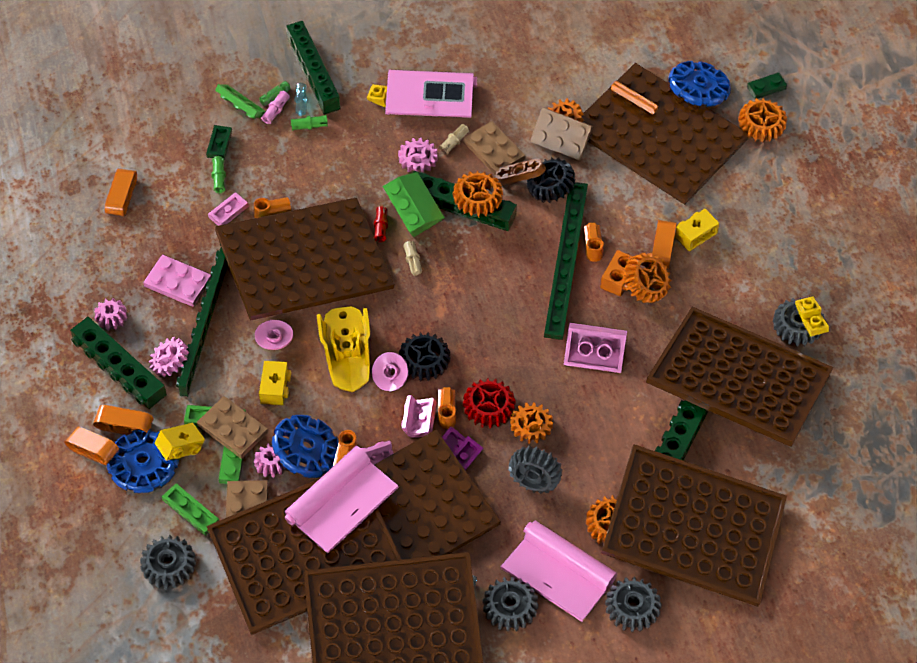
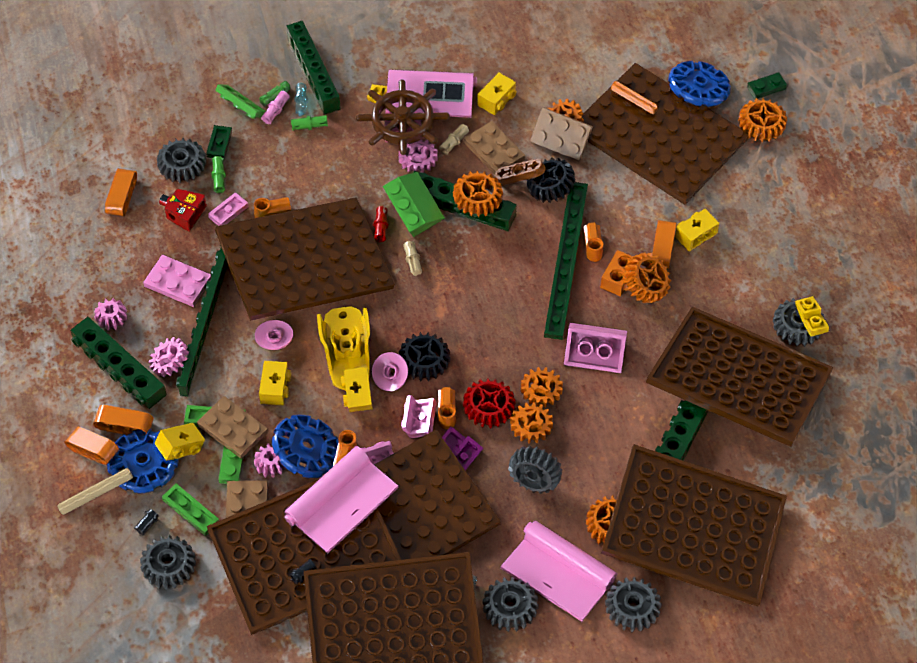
(95, 491): none -> tan axle
(146, 522): none -> black pin
(181, 160): none -> dark grey gear
(183, 207): none -> red torso
(298, 574): none -> black pin
(356, 378): none -> yellow brick
(402, 124): none -> reddish brown brick
(496, 94): none -> yellow brick
(541, 388): none -> orange gear

